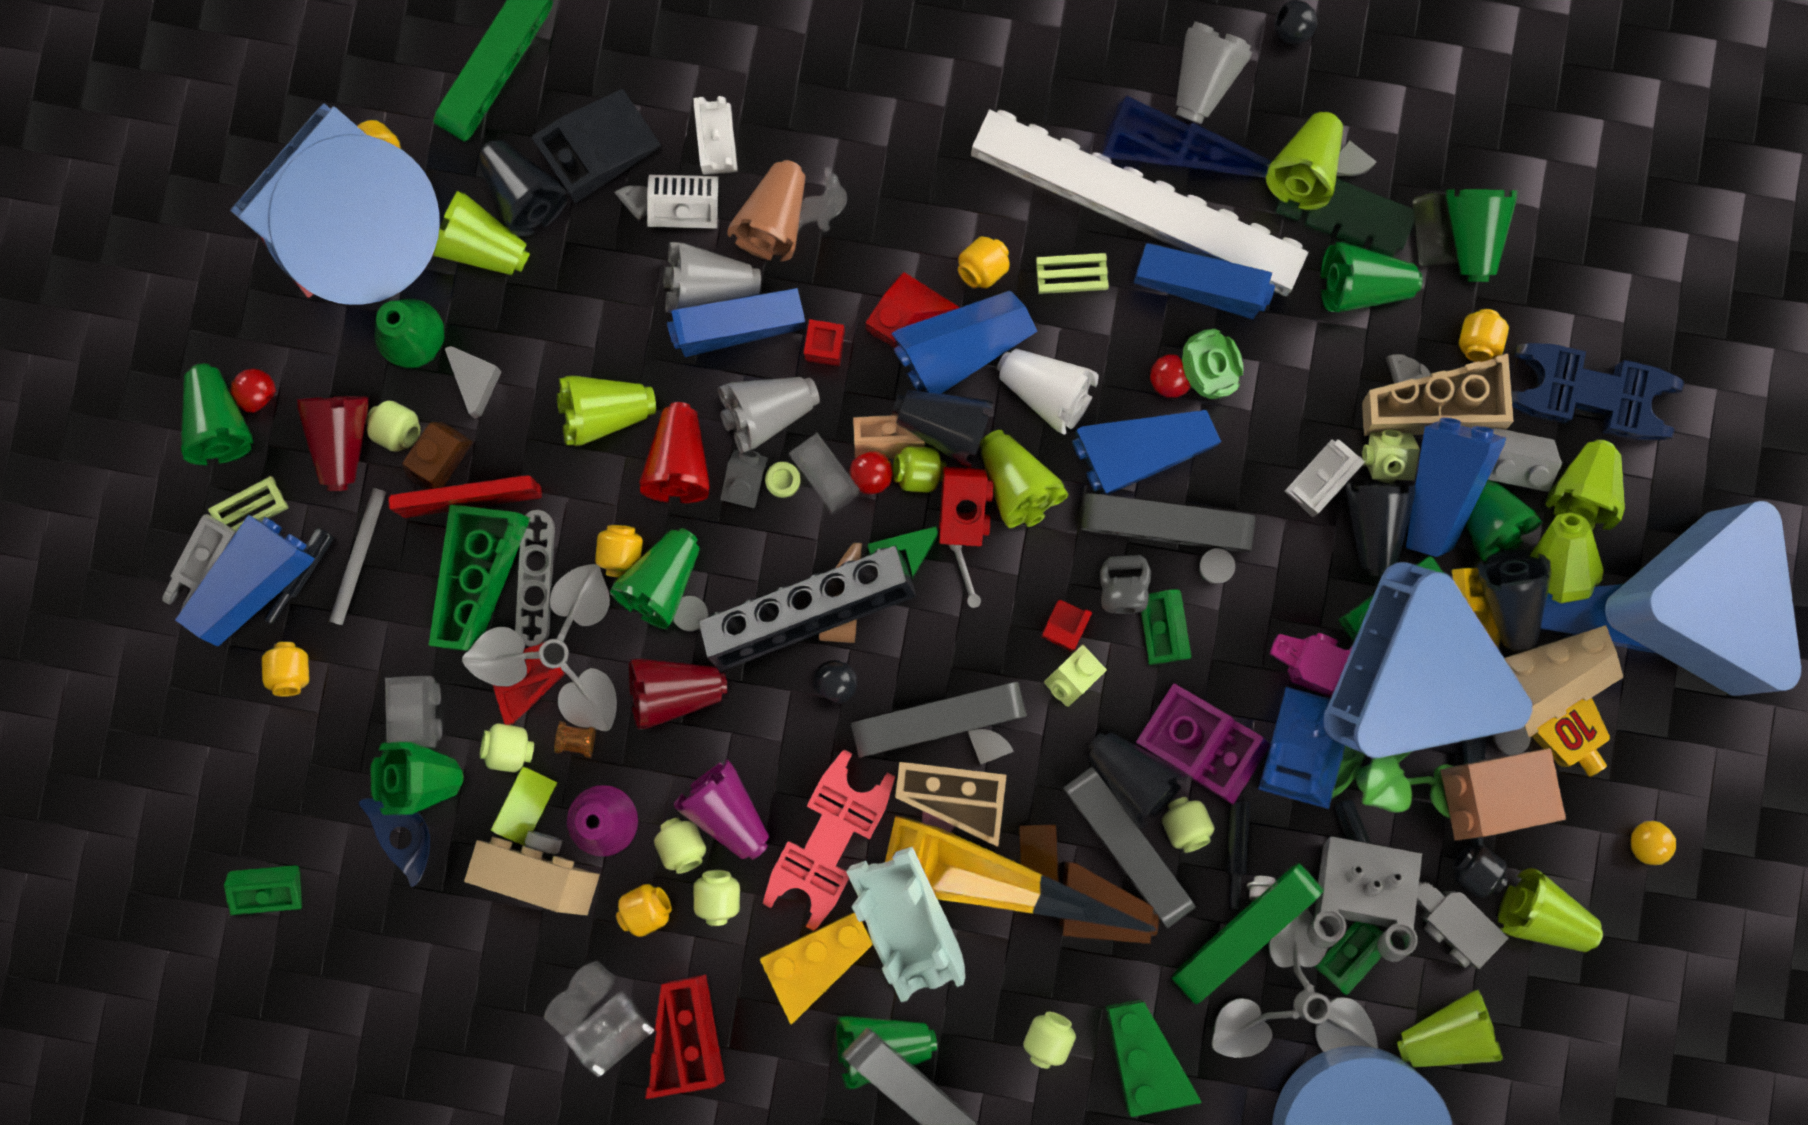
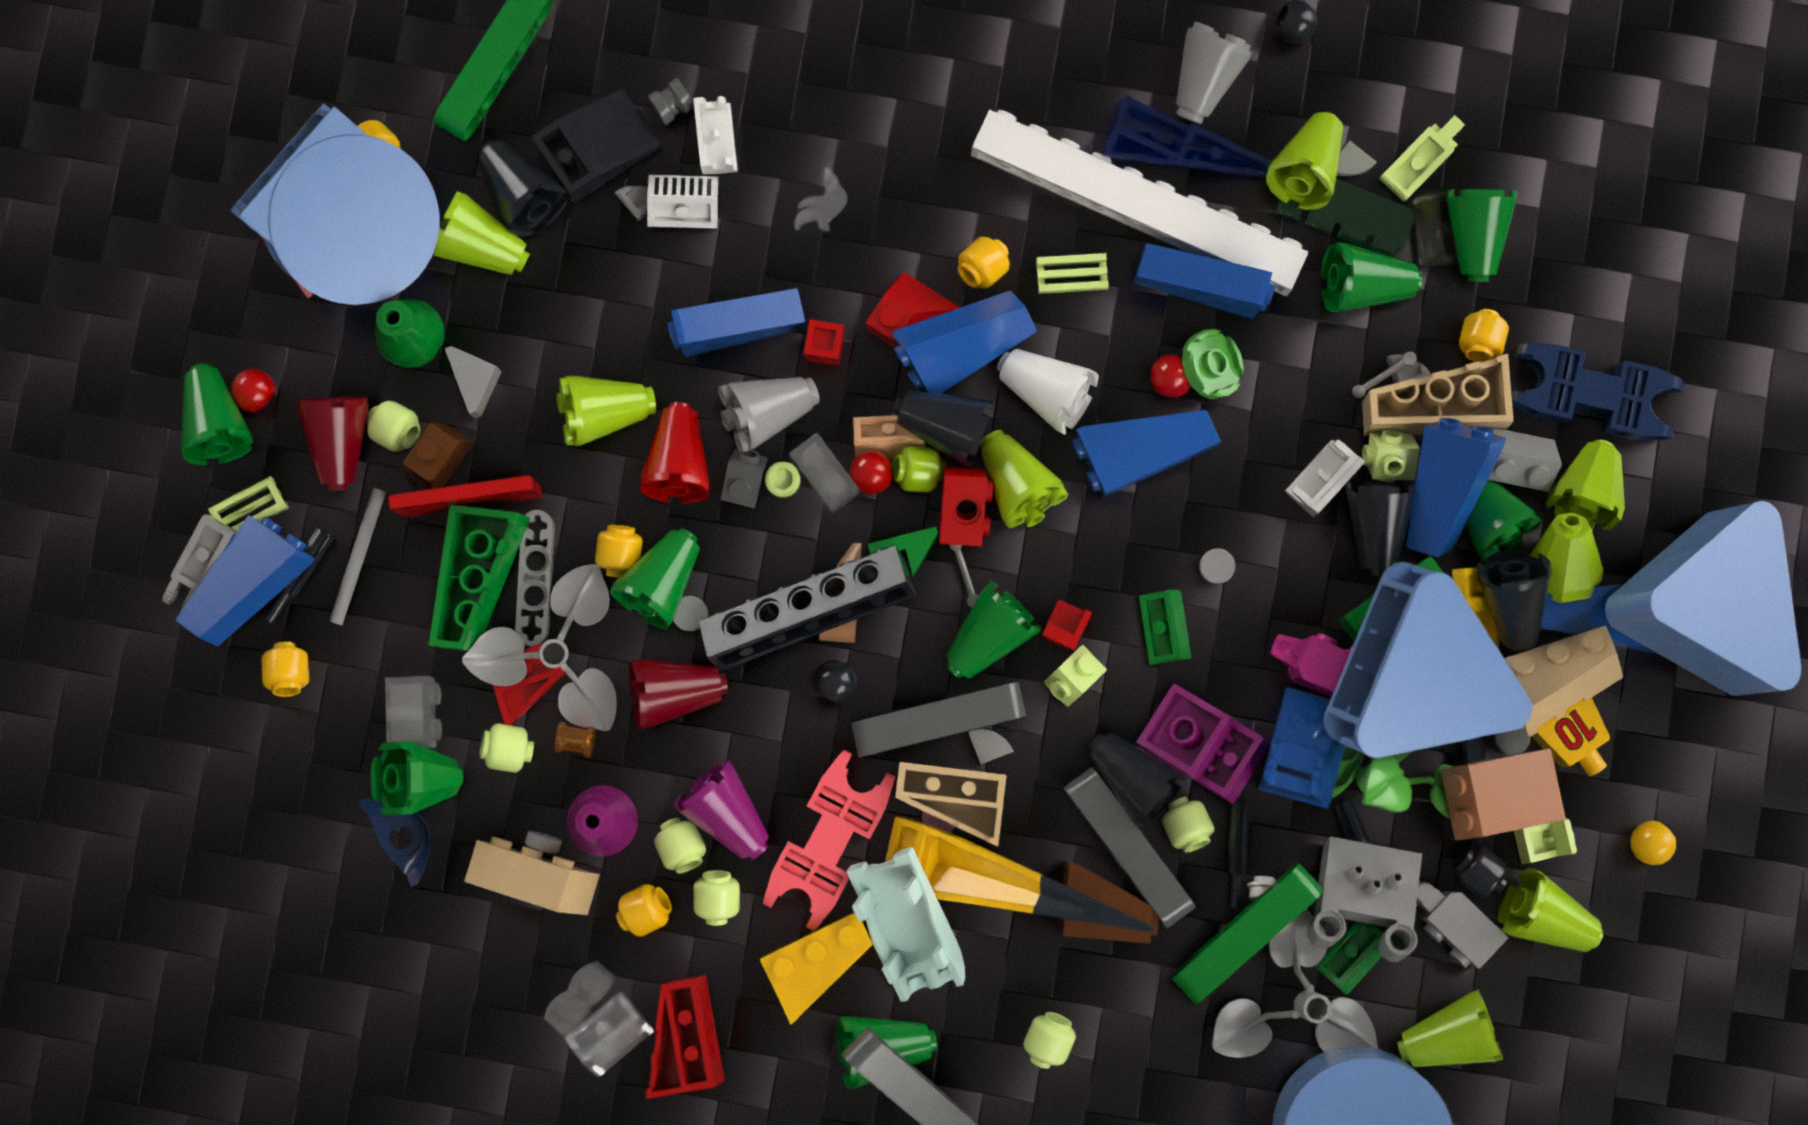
(263, 890): green slope -> none
(524, 805): lime slope -> none
(671, 101): none -> dark grey wheel
(706, 277): light grey cone -> none
(771, 214): nougat cone -> none
(989, 632): none -> green cone
(1039, 849): reddish brown slope -> none
(1125, 594): dark grey piece -> none
(1146, 1064): green wedge -> none
(1168, 522): dark grey beam -> none
(1409, 359): none -> light grey hinge
(1421, 159): none -> yellowish green hinge
(1545, 841): none -> yellowish green bracket

